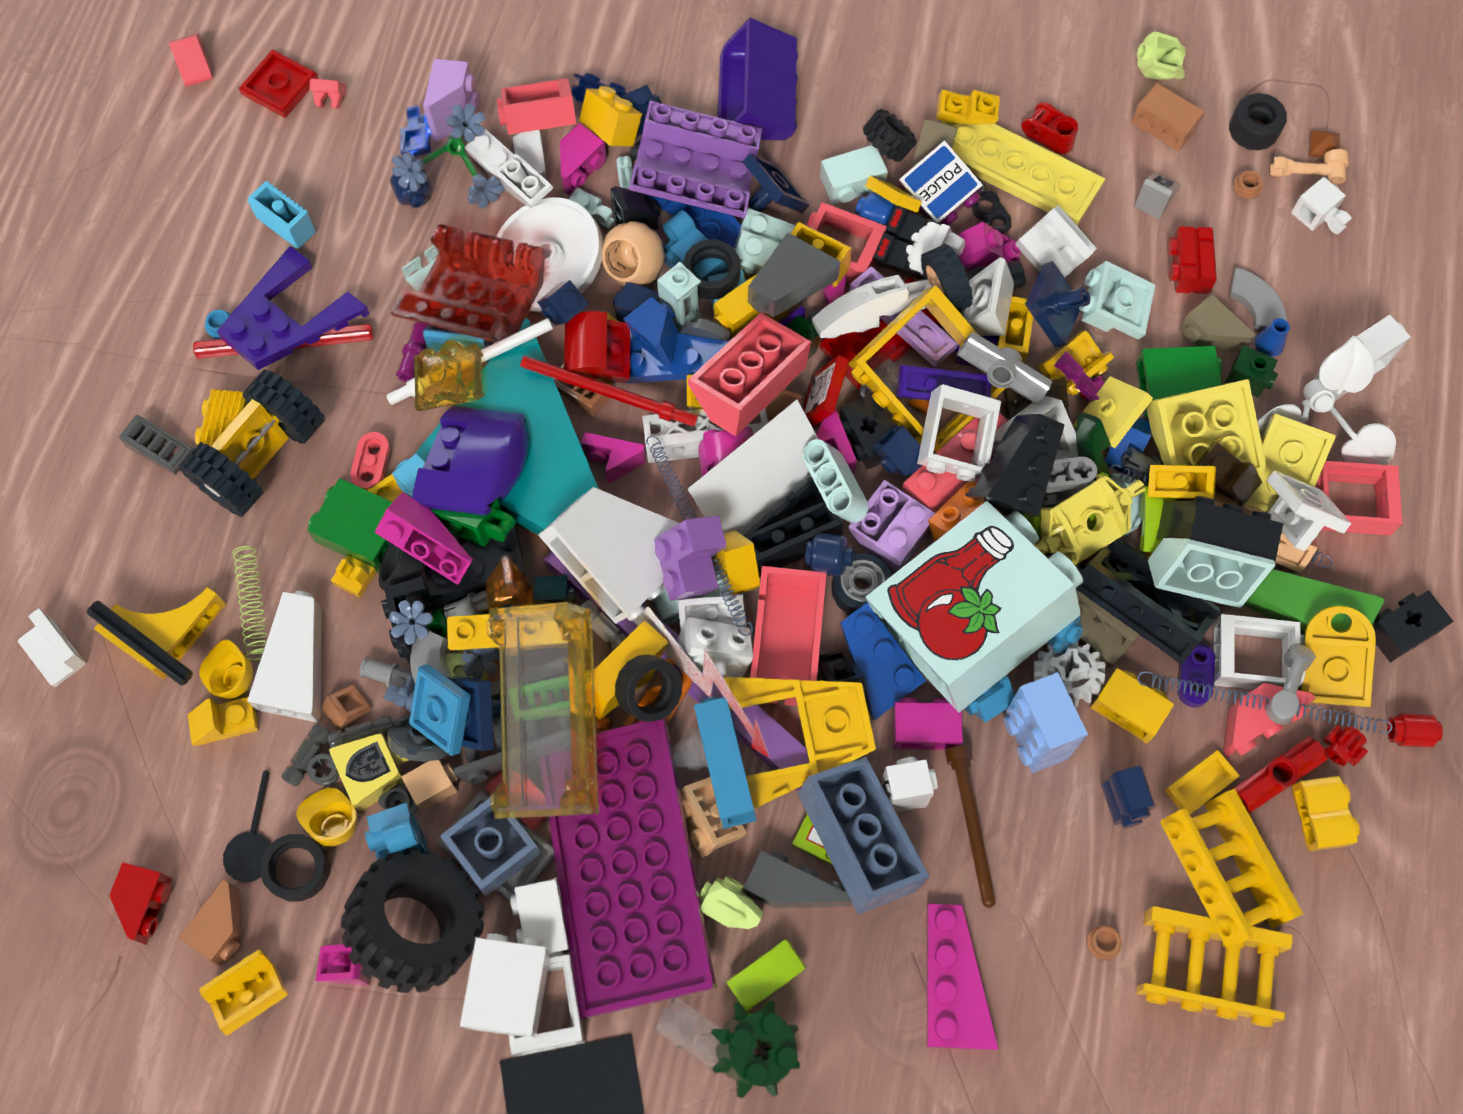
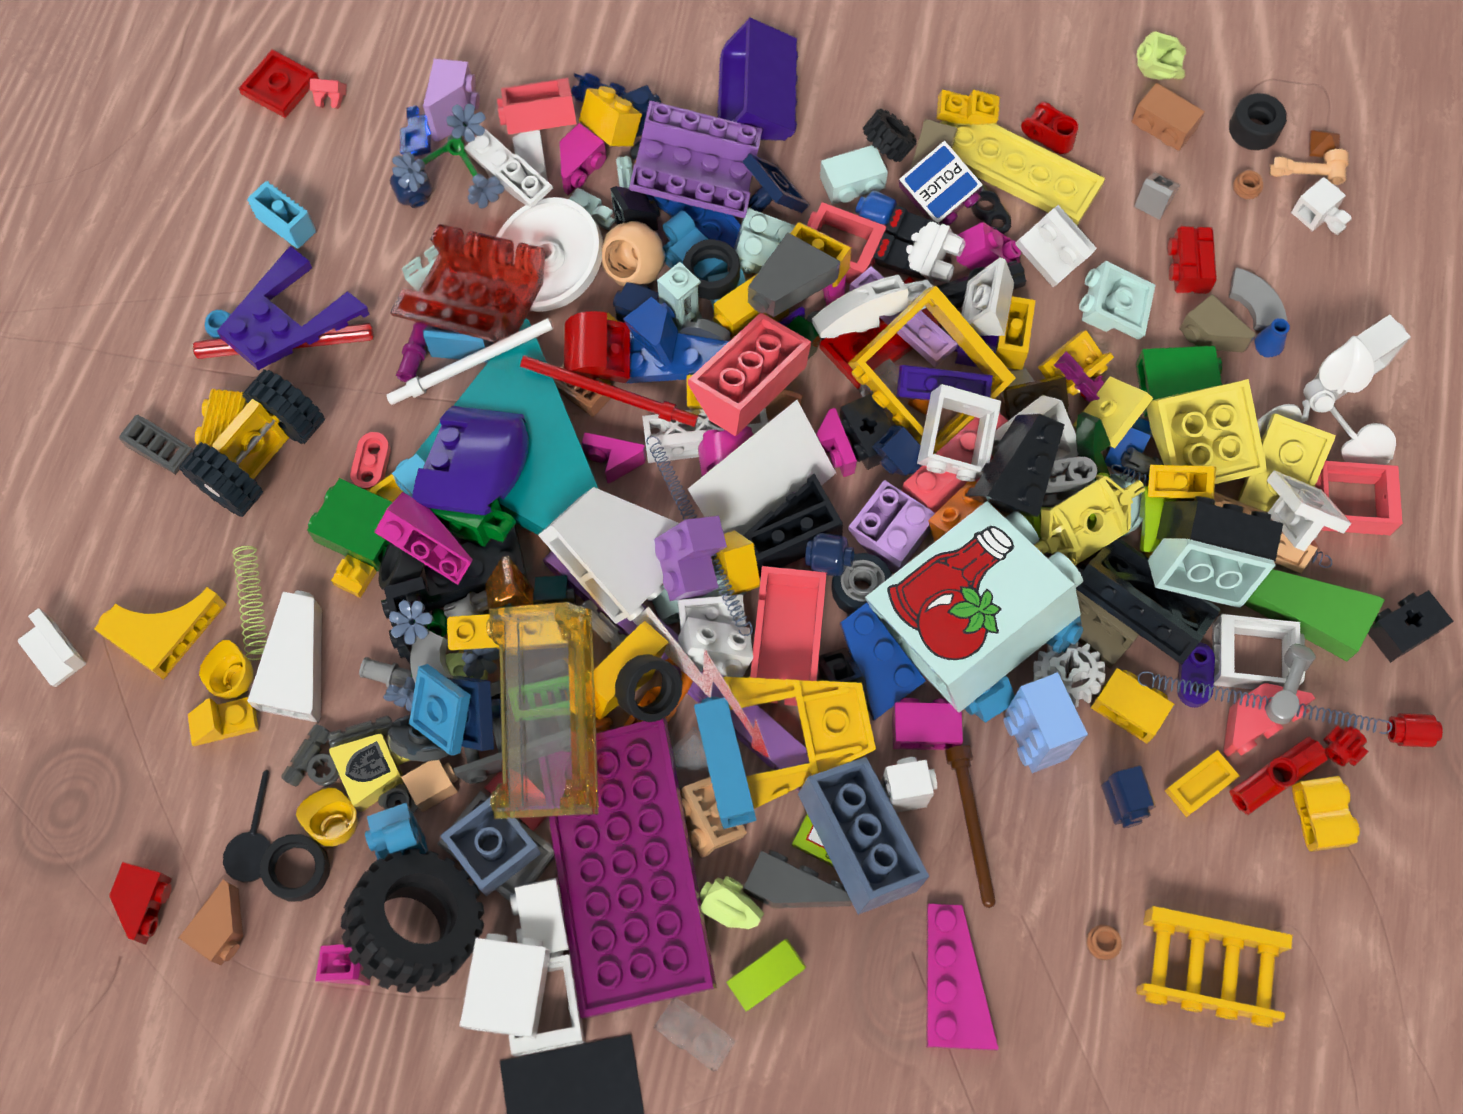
(140, 643): black axle -> none
(191, 59): coral slope -> none
(244, 991): yellow bracket -> none
(345, 707): nougat slope -> none
(448, 376): clear yellow slope -> none
(562, 303): dark blue brick -> none
(738, 1040): dark green brick -> none
(824, 390): red tile -> none
(835, 481): light aqua beam -> none
(893, 194): yellow tile -> none
(945, 271): black wheel -> none
(1004, 368): light grey piece -> none
(1055, 303): dark blue tile -> none
(1232, 476): dark brown slope -> none
(1252, 858): yellow fence -> none
(1255, 367): dark green brick -> none
(1343, 659): yellow tile -> none

